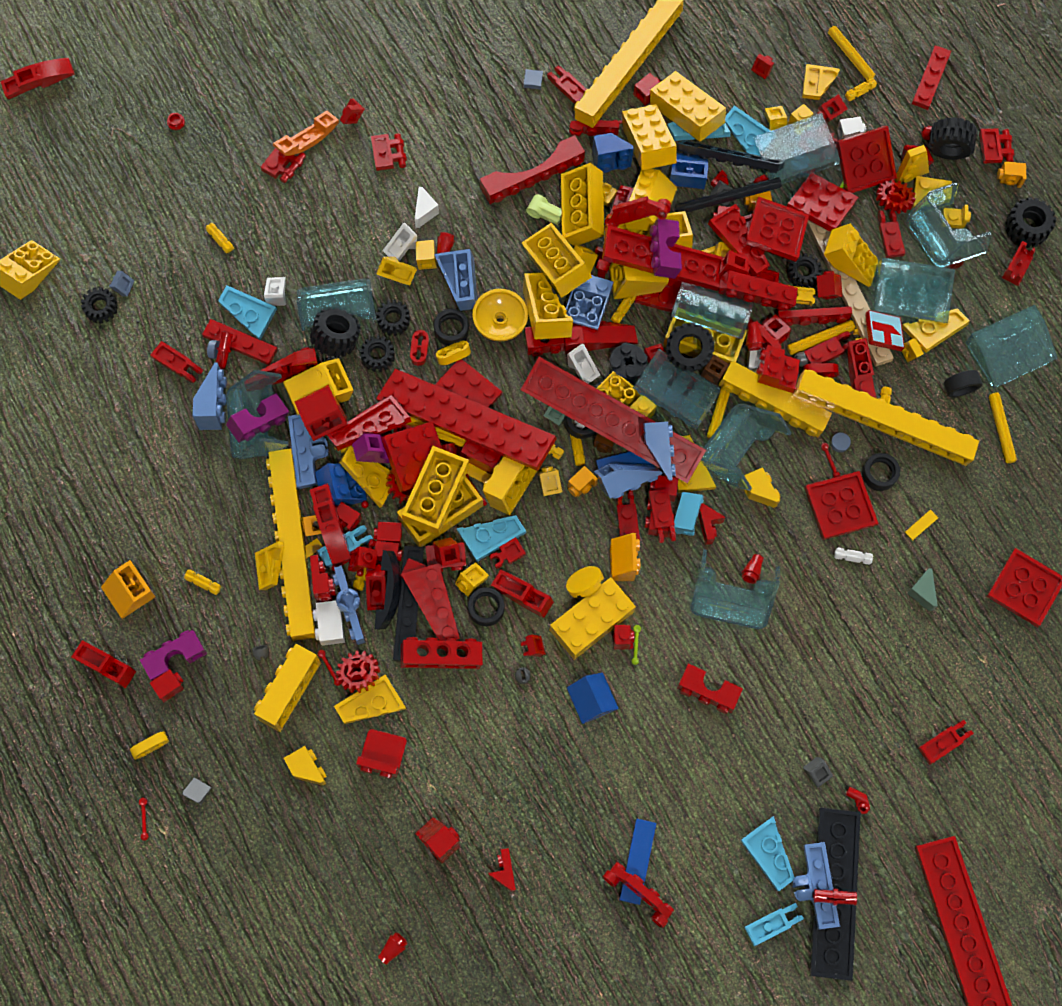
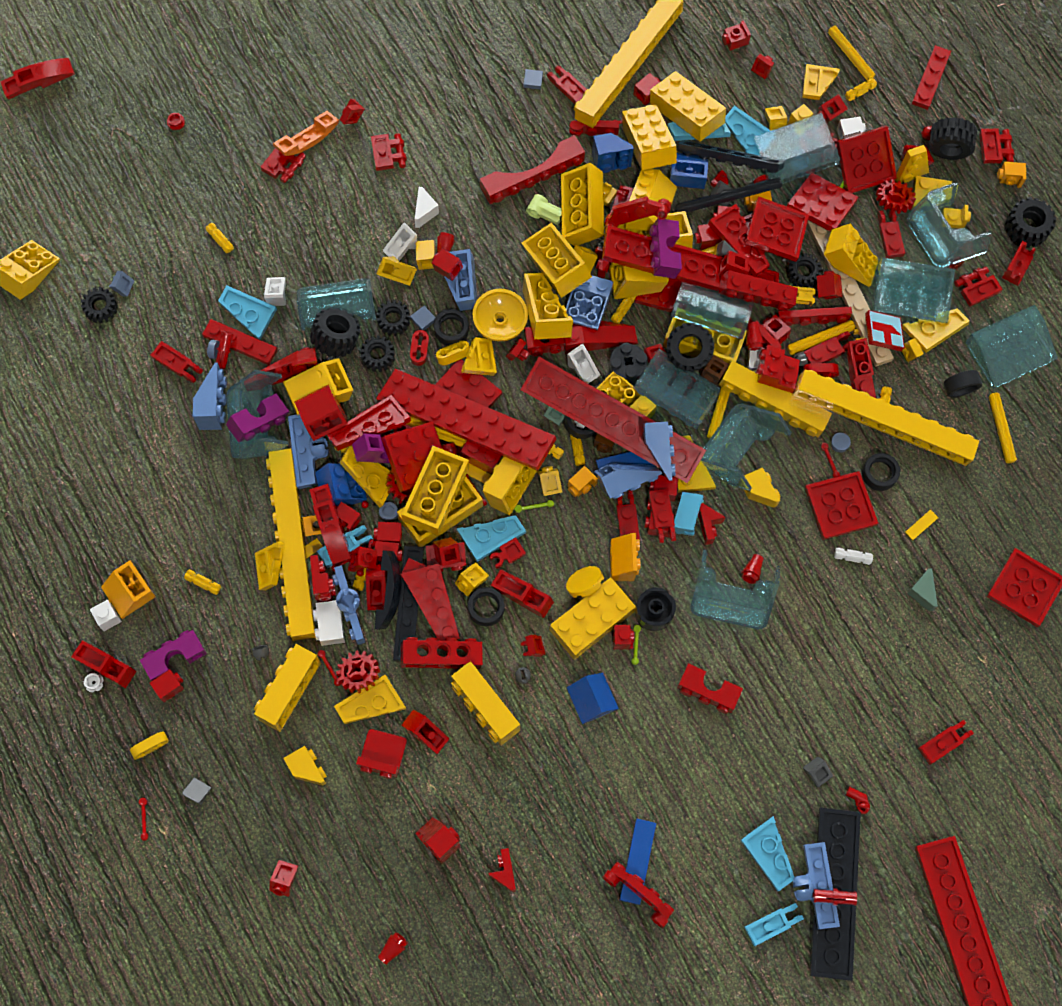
(93, 677): none -> white plate
(105, 615): none -> white brick
(283, 878): none -> red bracket
(388, 512): none -> sand blue tile
(423, 318): none -> sand blue tile
(425, 731): none -> red slope
(447, 264): none -> red brick
(480, 358): none -> yellow wing
(485, 703): none -> yellow brick
(518, 351): none -> red tile
(518, 509): none -> lime hinge
(664, 604): none -> black brick
(706, 237): none -> red brick
(722, 248): none -> dark grey slope
(736, 36): none -> red brick
(980, 290): none -> red plate

